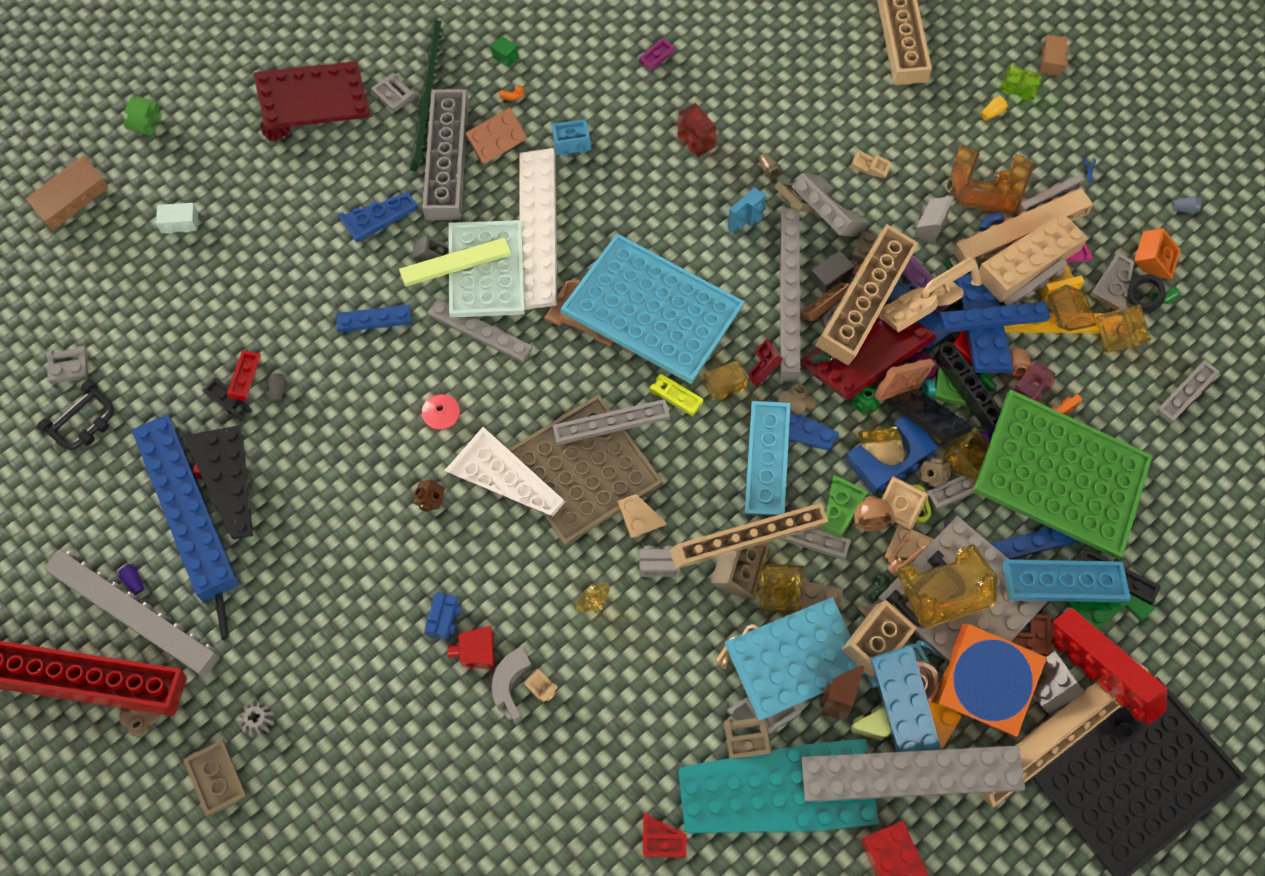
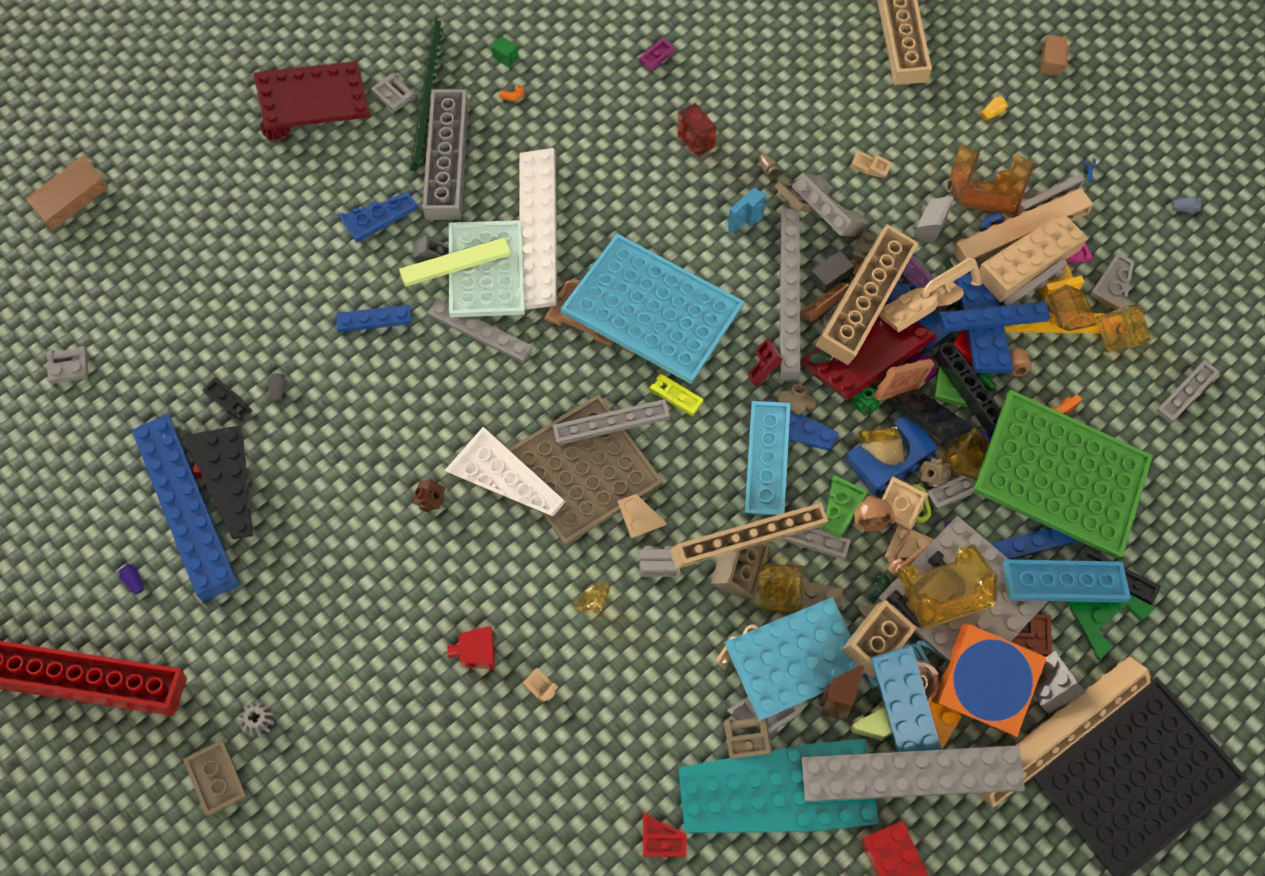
(85, 437): black bar -> none
(131, 613): light grey brick -> none
(132, 718): dark tan plate -> none
(142, 115): bright green brick -> none
(177, 218): light aqua brick -> none
(221, 616): black bar -> none
(244, 375): red plate -> none
(440, 419): coral dish -> none
(442, 616): blue brick -> none
(495, 135): nougat plate -> none
(506, 673): light grey arch -> none
(571, 137): dark azure plate -> none
(725, 380): clear yellow brick -> none
(929, 387): teal tile -> none
(1020, 82): clear neon green brick -> none
(1039, 375): clear pink brick -> none
(1109, 667): red brick -> none
(1142, 279): black tyre -> none
(1157, 253): orange slope -> none
(1171, 295): green arm -> none

